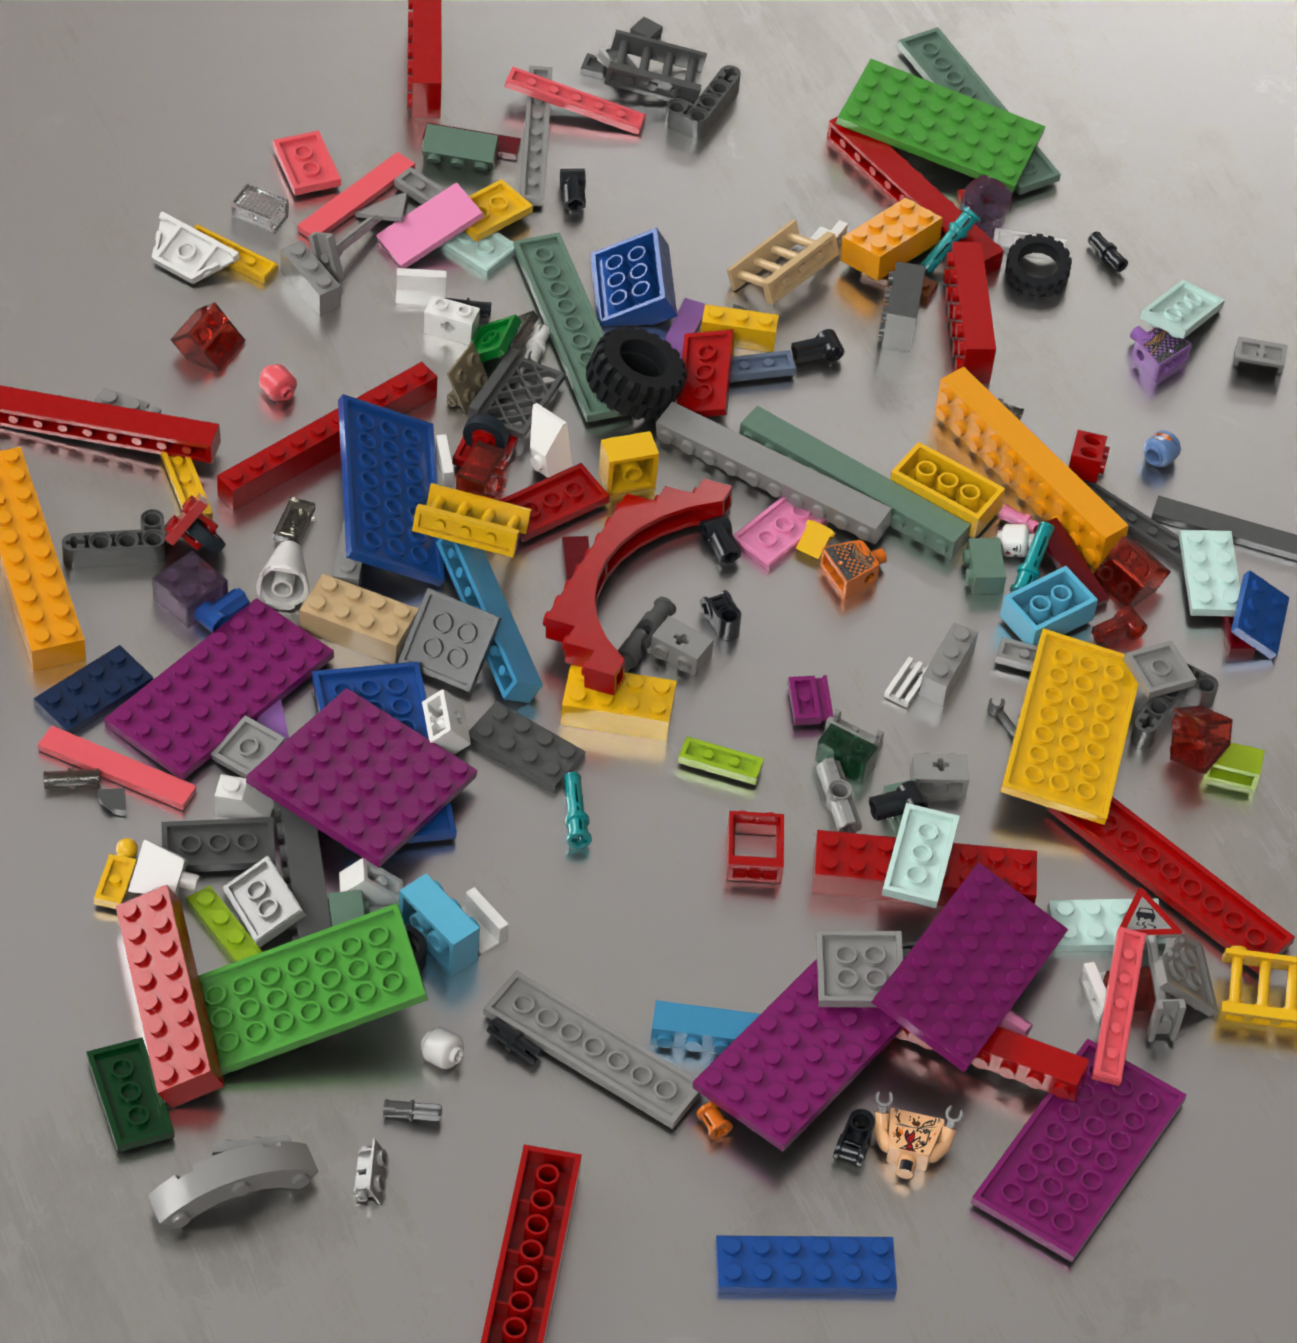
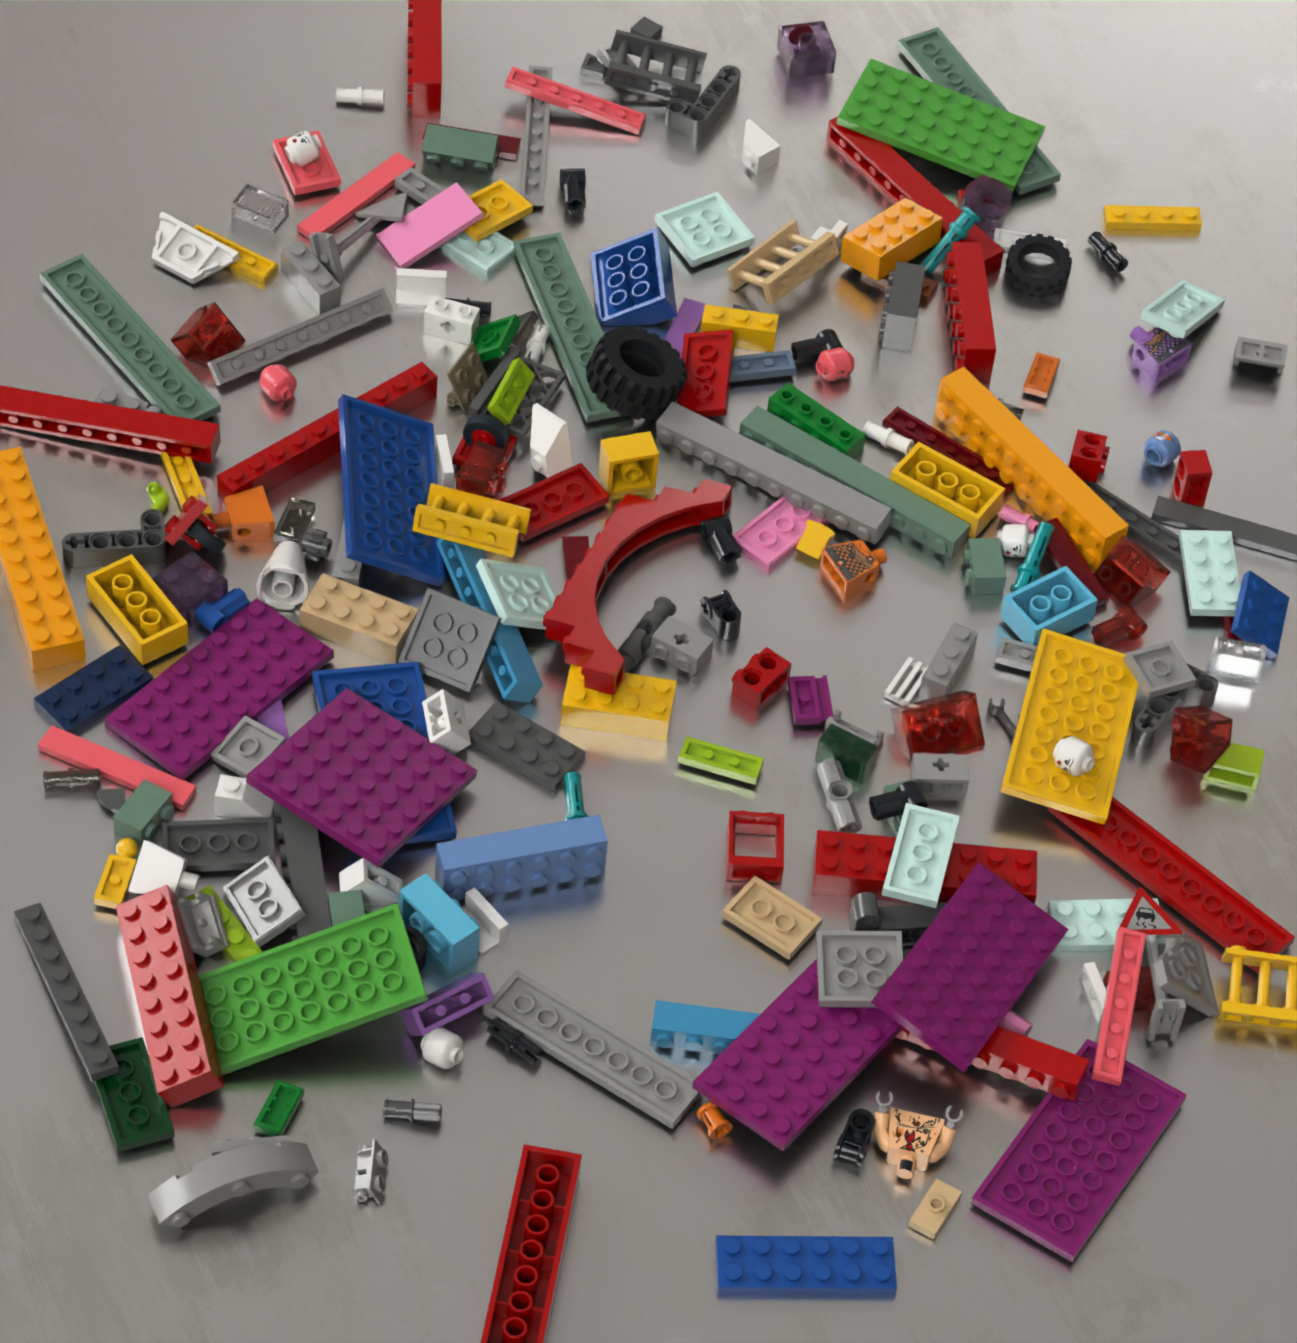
(66, 992): none -> dark grey plate
(128, 340): none -> sand green plate
(137, 609): none -> yellow brick
(143, 813): none -> sand green brick
(158, 496): none -> lime arm
(203, 924): none -> light grey hinge
(247, 516): none -> orange torso
(278, 1109): none -> green plate
(300, 337): none -> light grey plate
(303, 148): none -> white head
(316, 545): none -> dark grey gear
(360, 96): none -> white pin
(447, 1004): none -> medium lavender brick
(511, 391): none -> lime plate
(518, 592): none -> light aqua plate
(522, 857): none -> medium blue brick
(704, 229): none -> light aqua plate
(759, 149): none -> white slope
(760, 678): none -> red brick
(771, 917): none -> tan plate
(806, 49): none -> clear purple brick
(816, 420): none -> green brick
(835, 364): none -> coral head
(888, 437): none -> white pin
(909, 919): none -> dark grey beam
(917, 430): none -> dark red tile
(935, 1209): none -> tan plate
(939, 725): none -> clear red slope
(1041, 375): none -> orange plate
(1073, 756): none -> white head
(1152, 217): none -> yellow plate
(1192, 477): none -> red brick
(1236, 659): none -> clear brick

